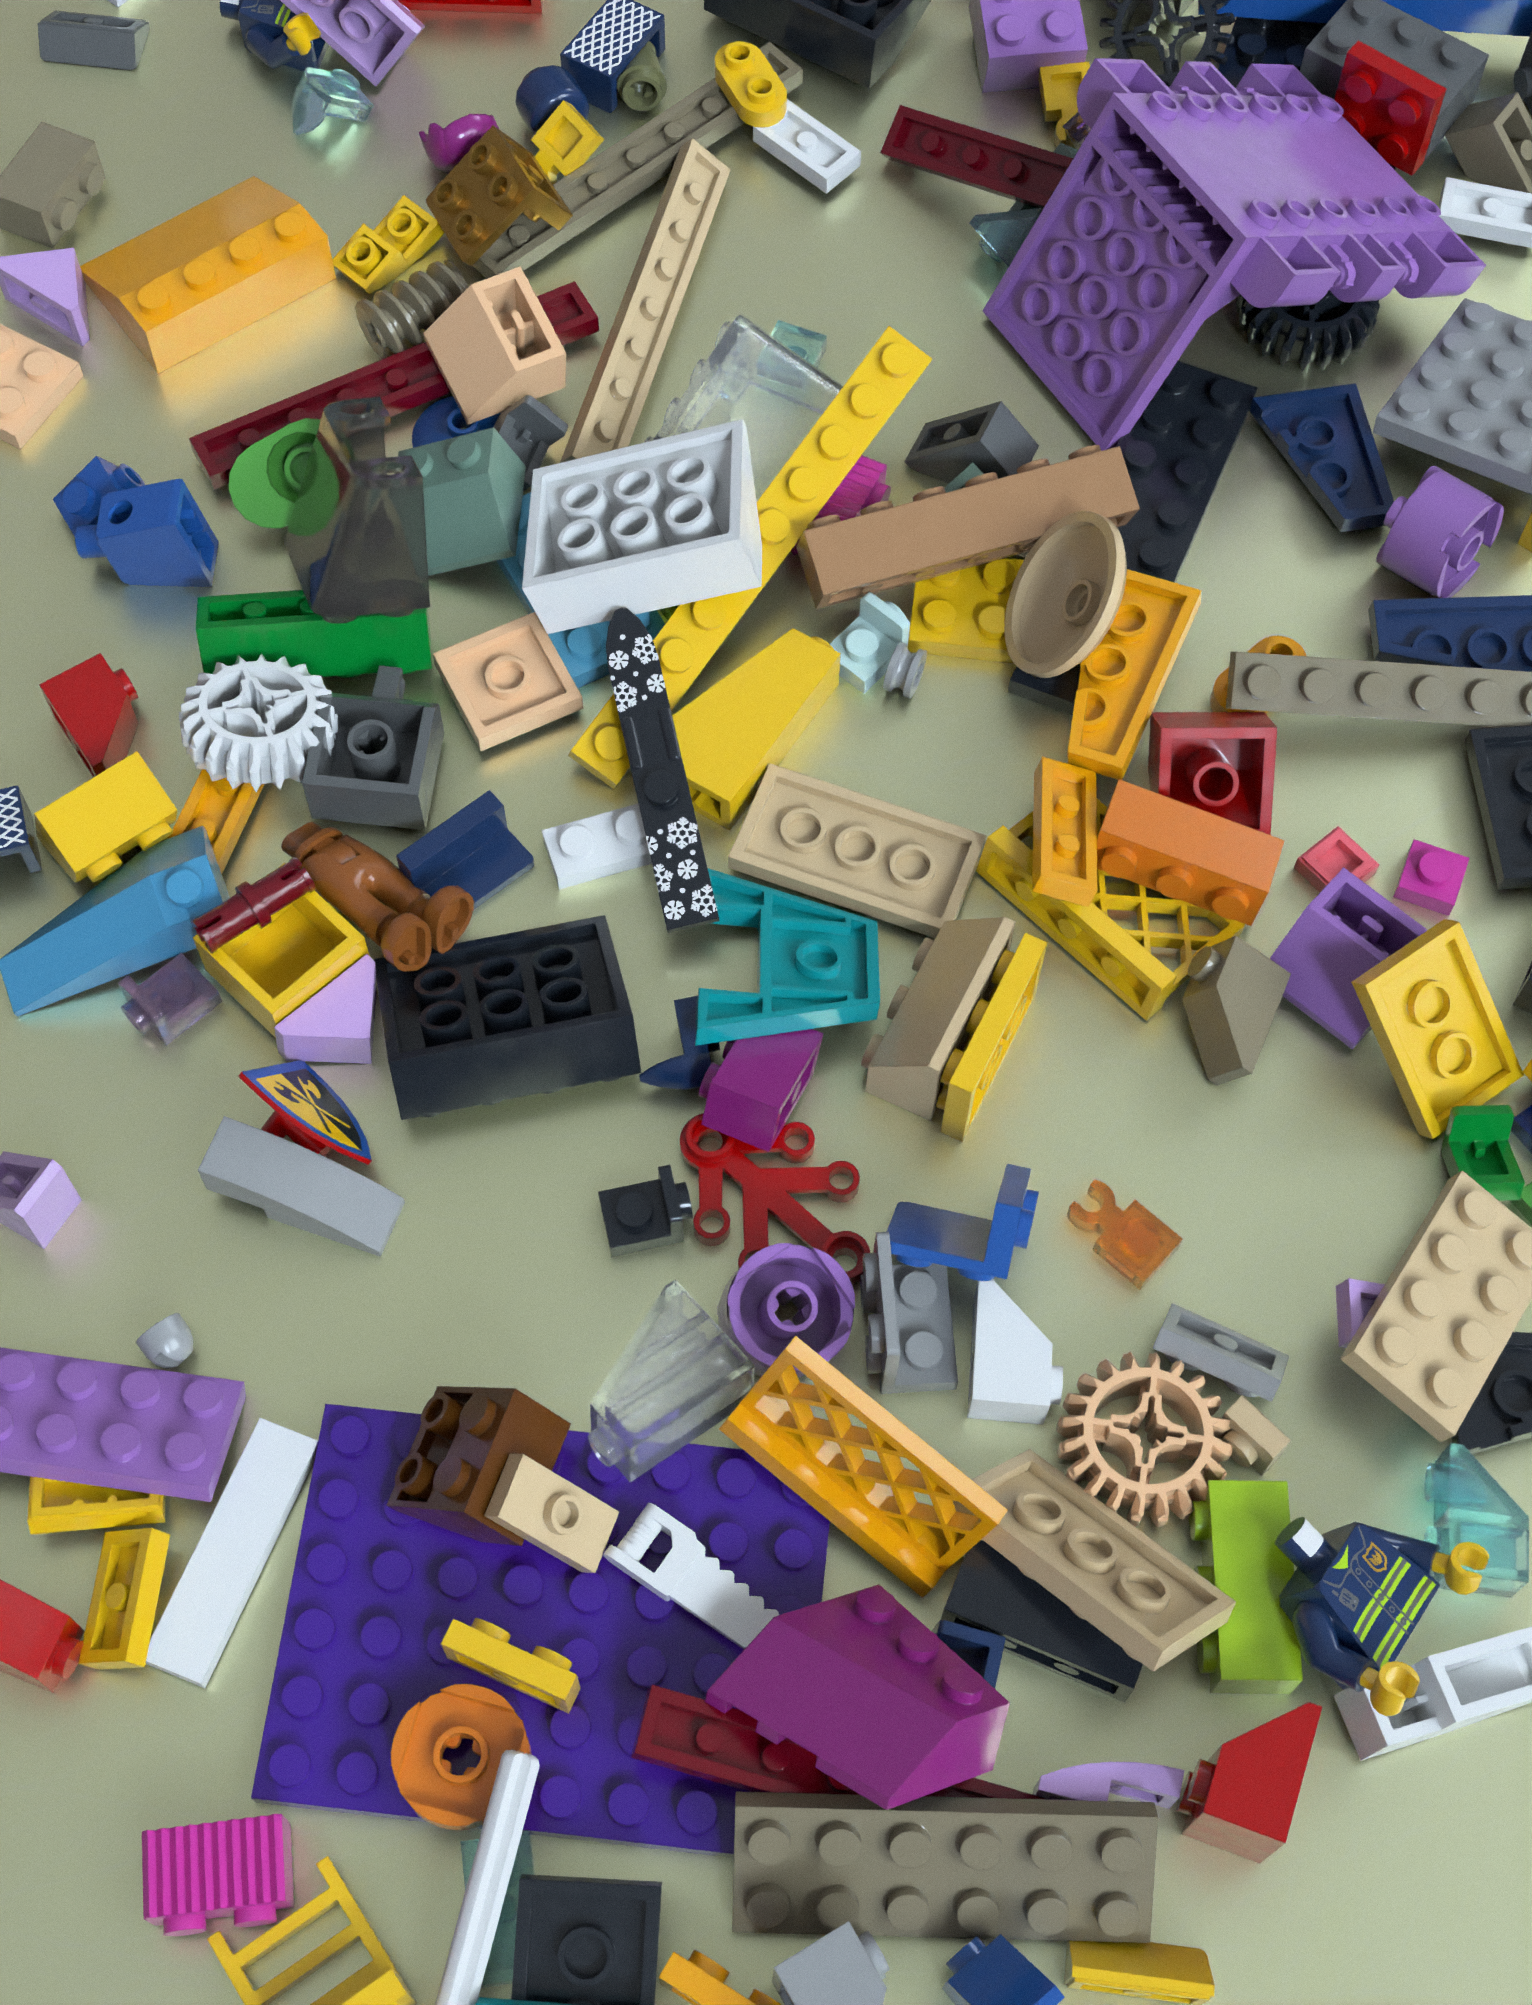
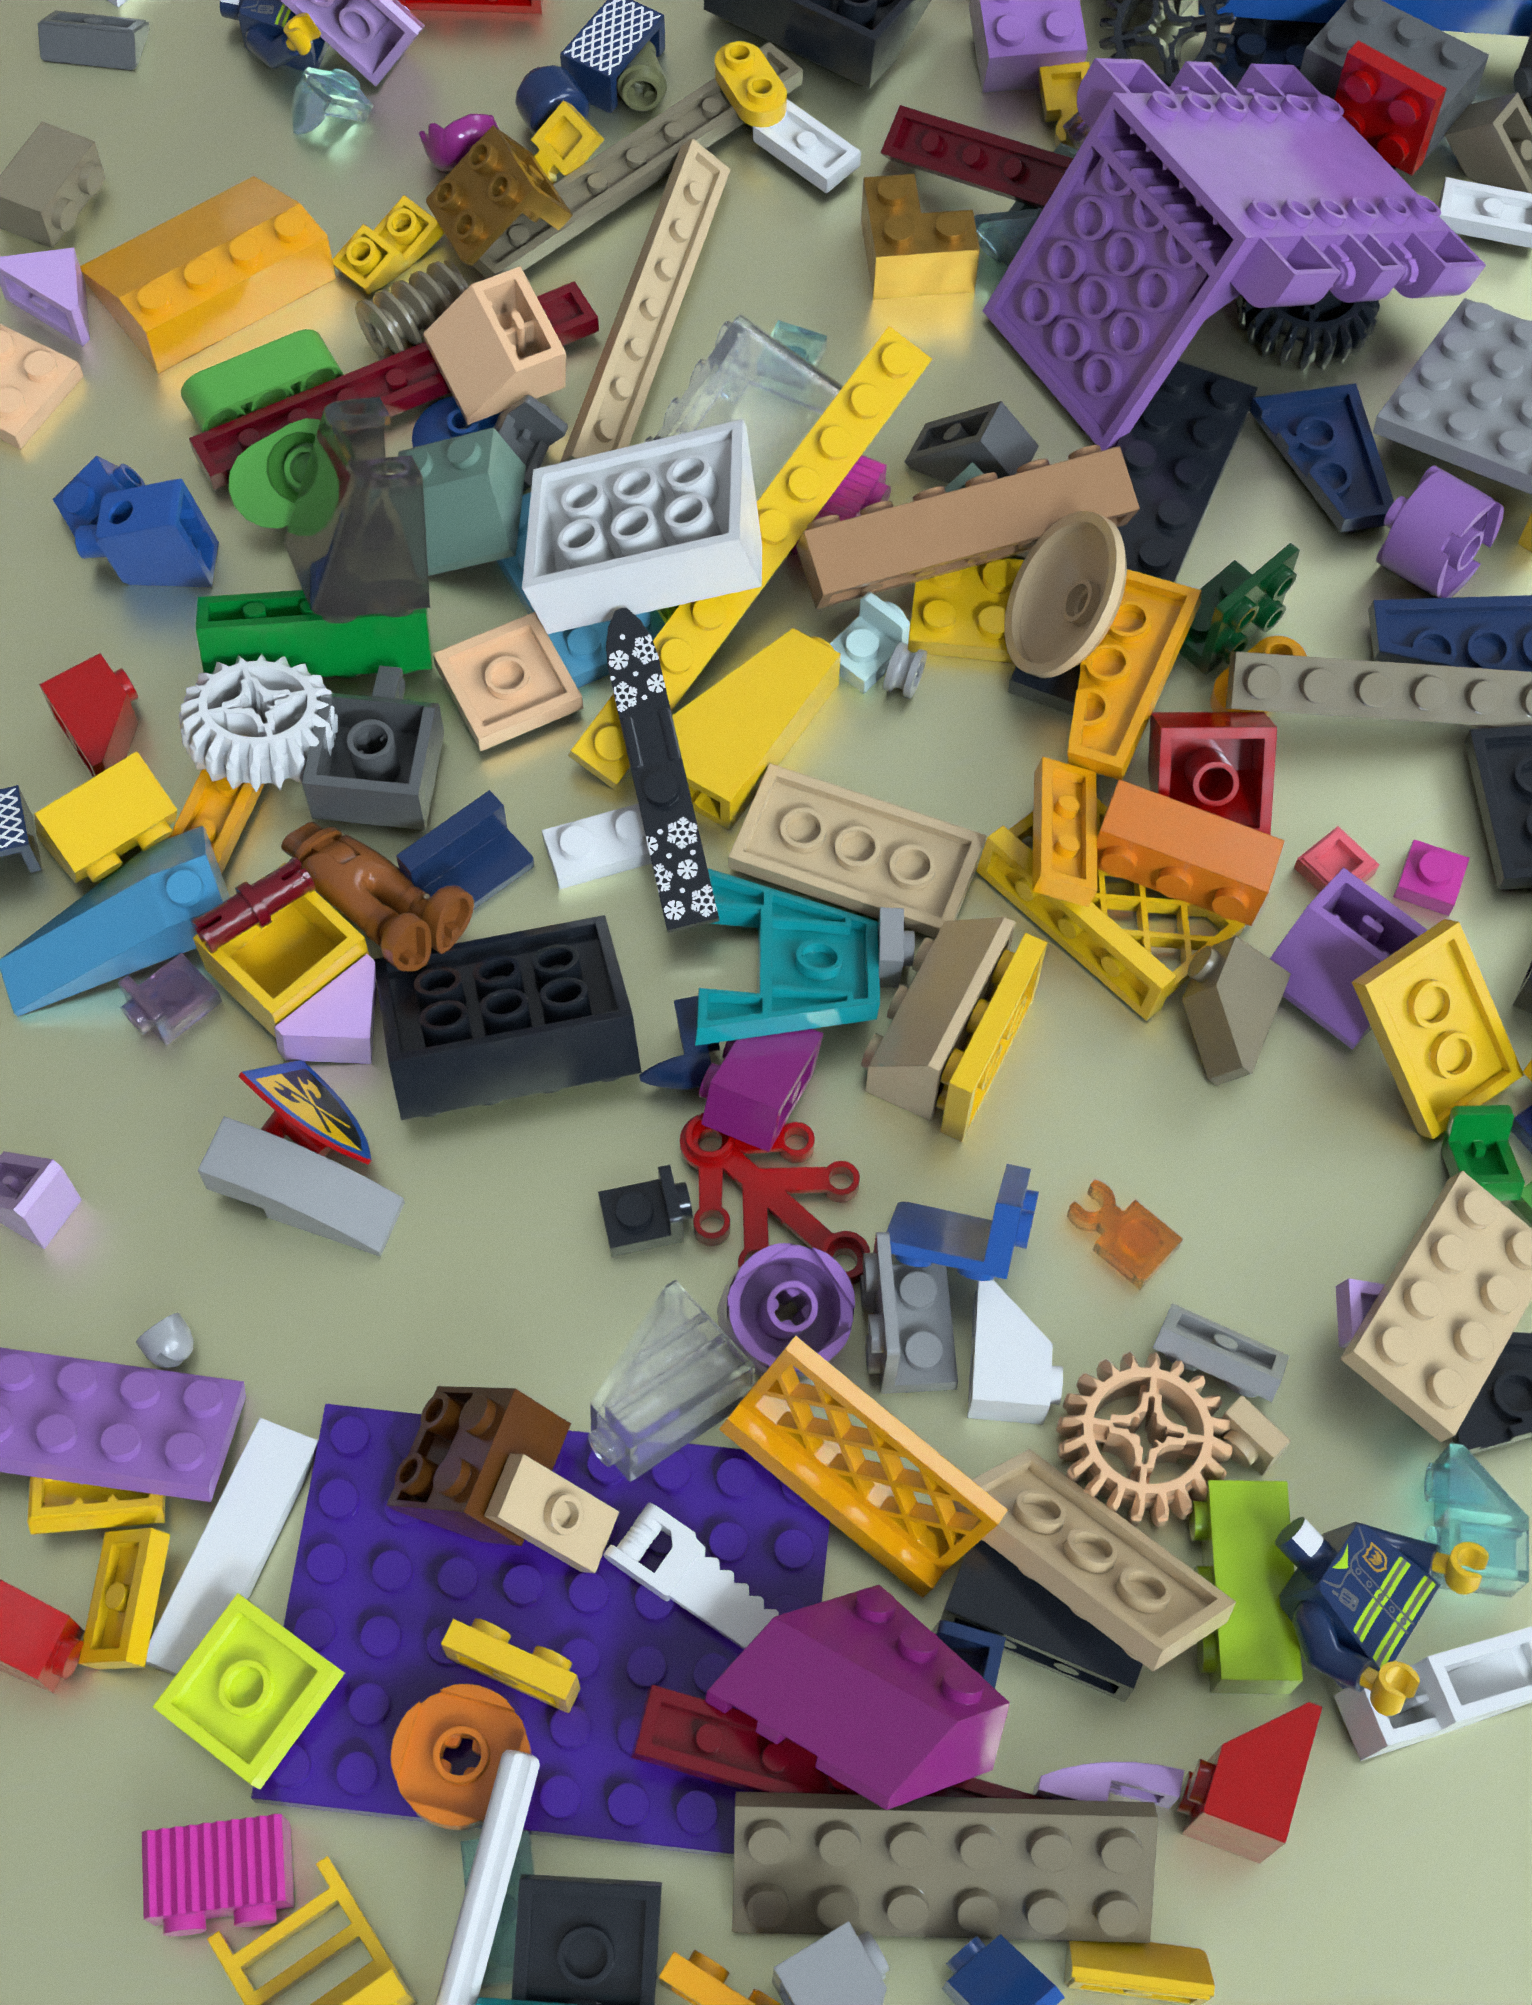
(248, 1691): none -> neon yellow plate
(259, 378): none -> bright green beam
(894, 946): none -> light grey plate
(915, 250): none -> pearl gold brick
(1237, 607): none -> dark green bracket

